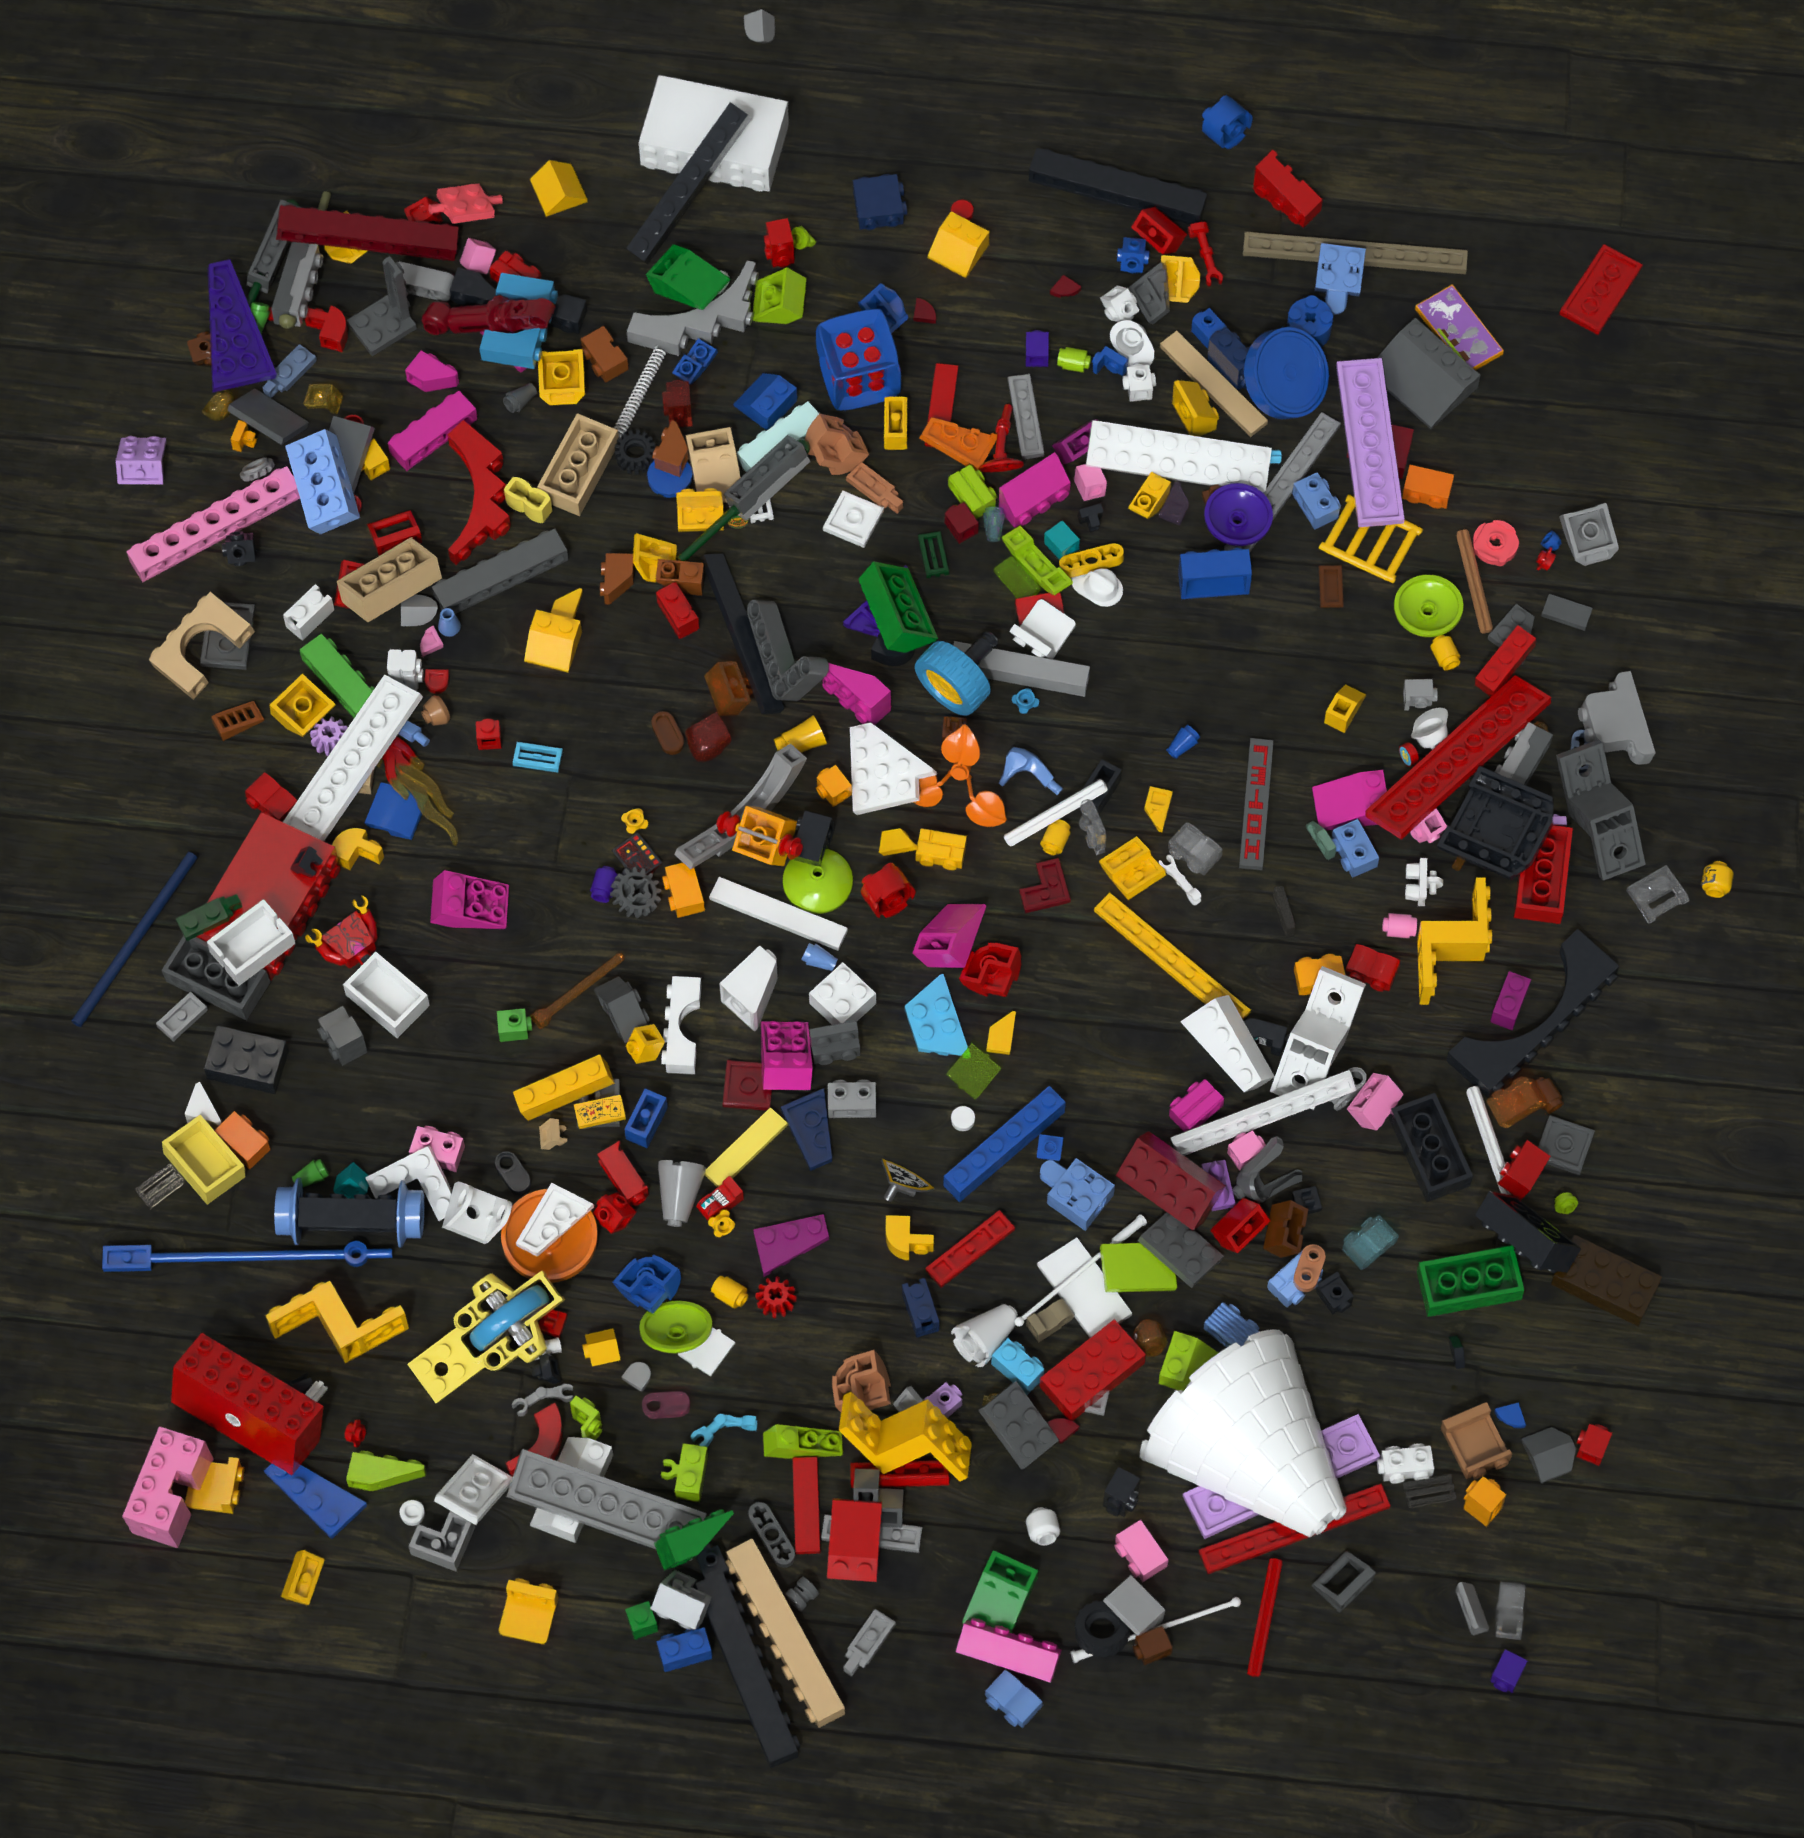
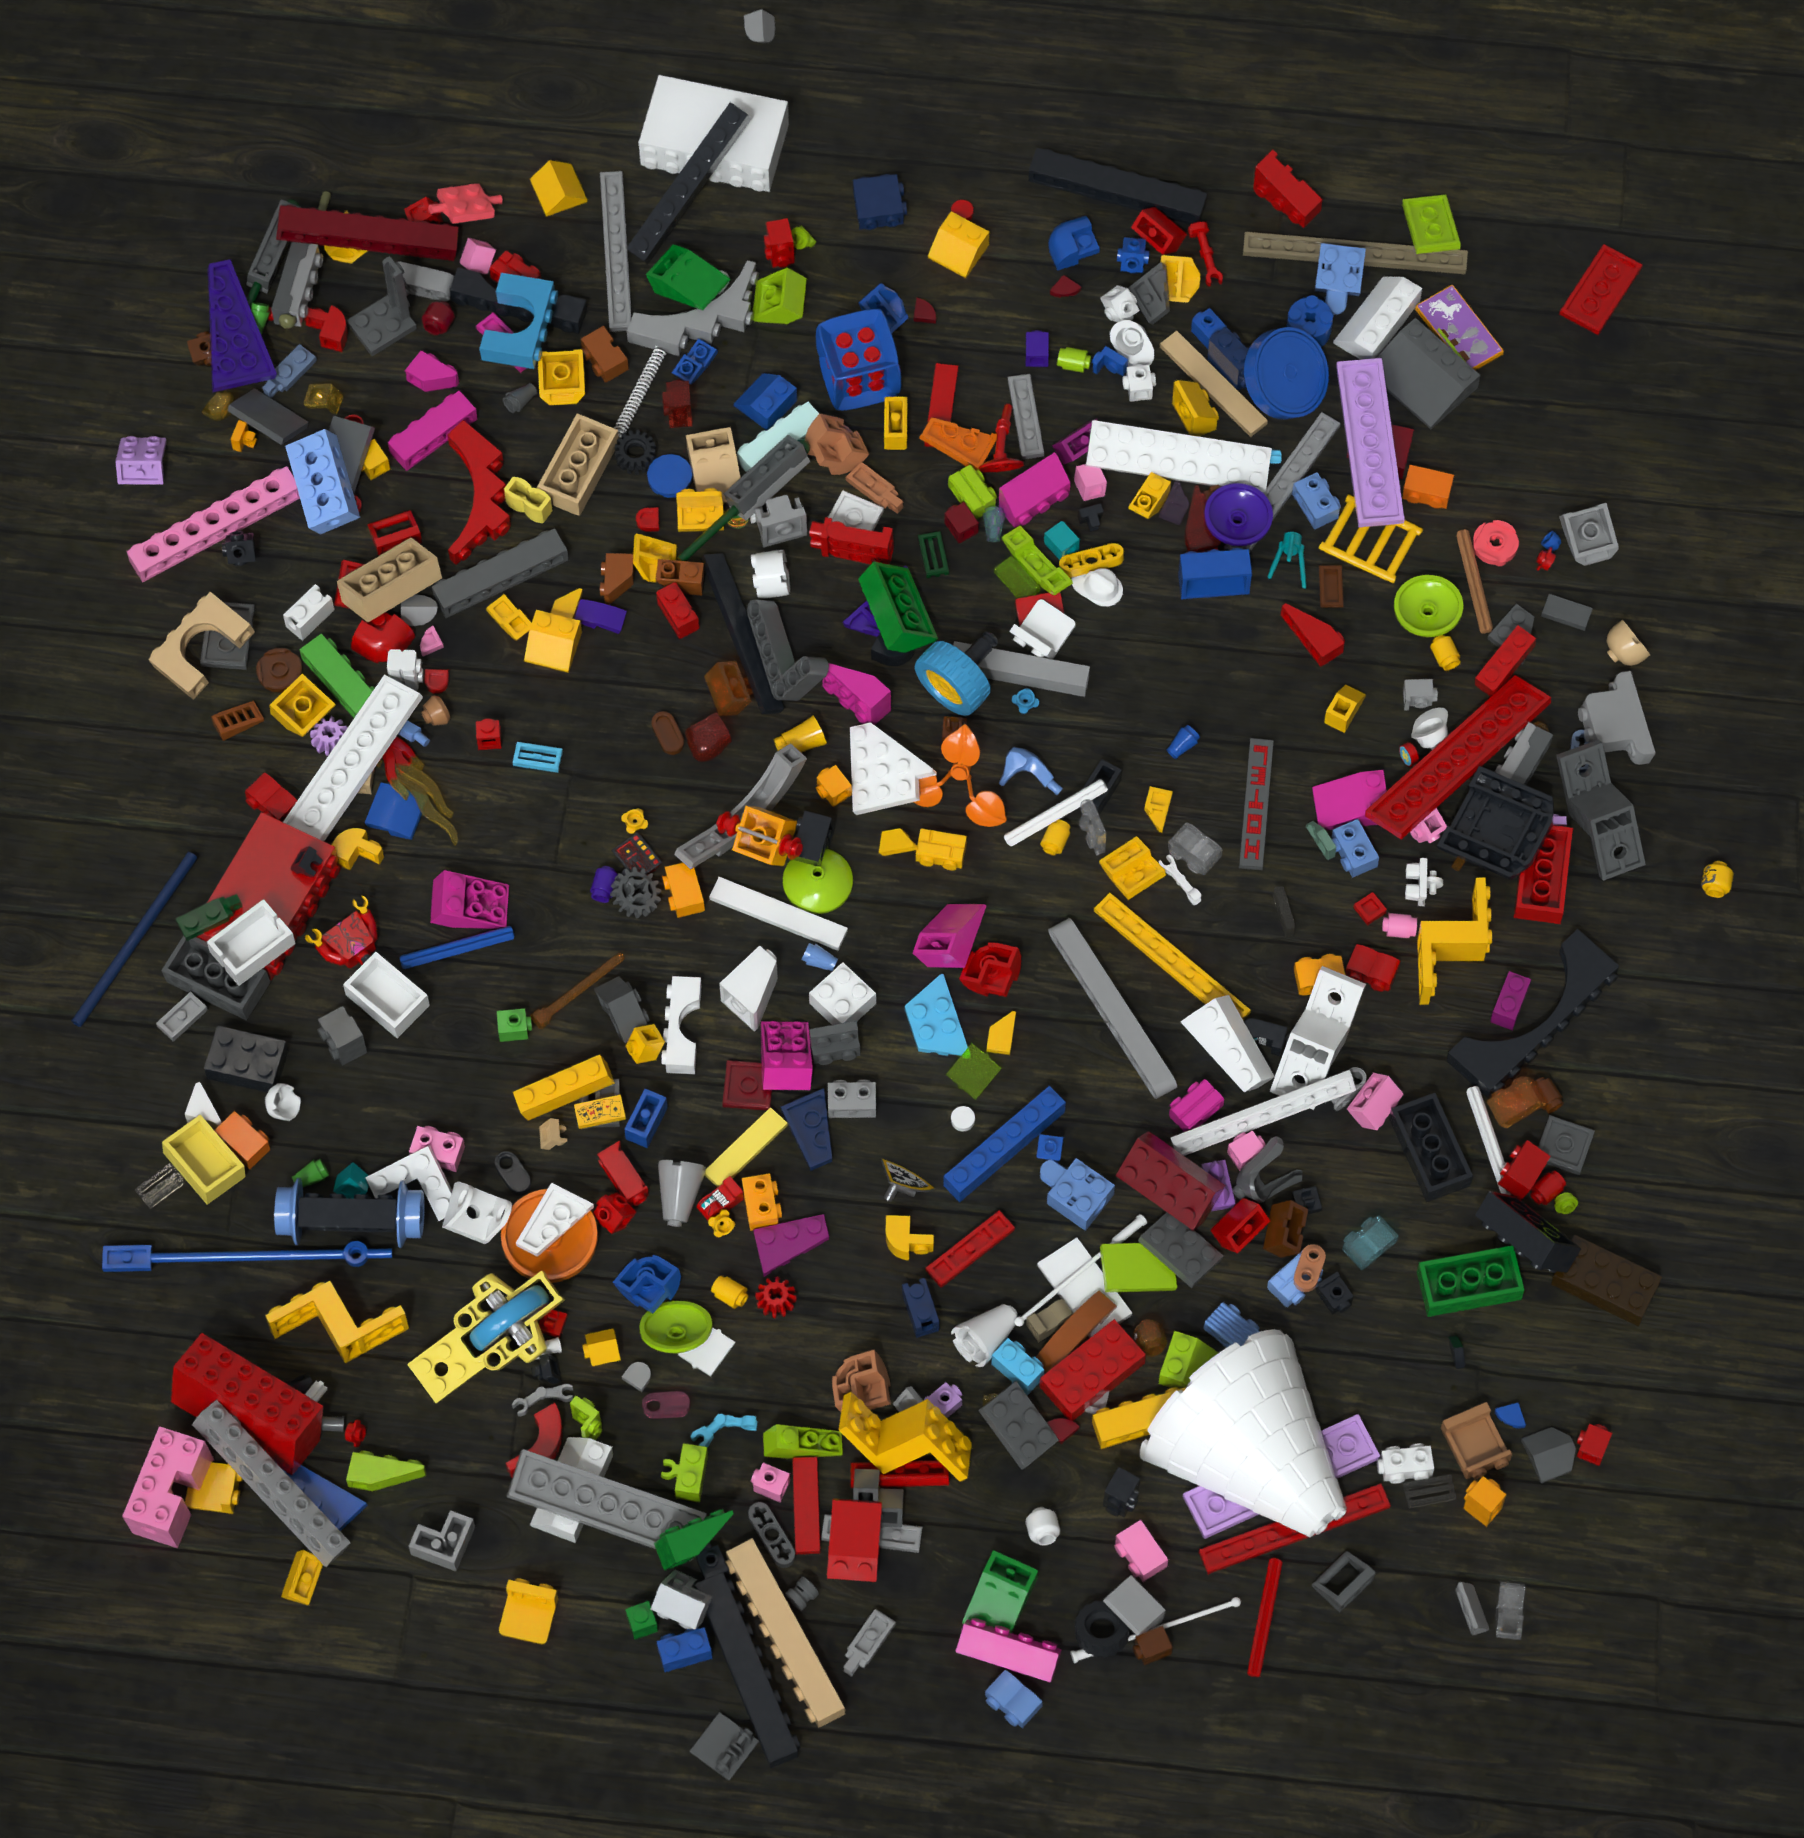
(257, 469): light grey gear -> none
(271, 1483): none -> light grey brick
(278, 669): none -> reddish brown tile
(282, 1102): none -> white hair
(332, 1423): none -> dark grey pin
(380, 635): none -> red brick
(412, 1512): white tile -> none
(448, 623): medium blue cone -> none
(456, 947): none -> blue axle
(474, 1489): white tile -> none
(501, 315): dark red piece -> none
(509, 618): none -> yellow slope
(600, 614): none -> dark purple slope
(615, 250): none -> light grey tile
(648, 519): none -> red tile
(673, 451): dark orange slope -> none
(724, 1746): none -> dark grey hinge
(760, 1201): none -> light orange brick
(770, 574): none -> white brick
(770, 1482): none -> bright pink brick
(783, 522): none -> light grey panel
(851, 542): none -> red hips
(887, 891): red brick -> none
(1050, 892): dark red tile -> none
(1072, 242): none -> blue brick
(1075, 1330): none -> dark orange slope
(1112, 1008): none -> light grey beam
(1129, 1419): none -> yellow brick
(1197, 534): none -> clear red slope
(1226, 122): blue brick -> none
(1291, 546): none -> teal plant
(1315, 635): none -> red slope
(1370, 908): none -> red tile
(1379, 317): none -> white slope
(1431, 224): none -> lime tile
(1508, 1671): dark purple brick -> none
(1547, 1188): none -> red brick
(1625, 645): none -> tan cylinder
(1654, 887): clear plate -> none

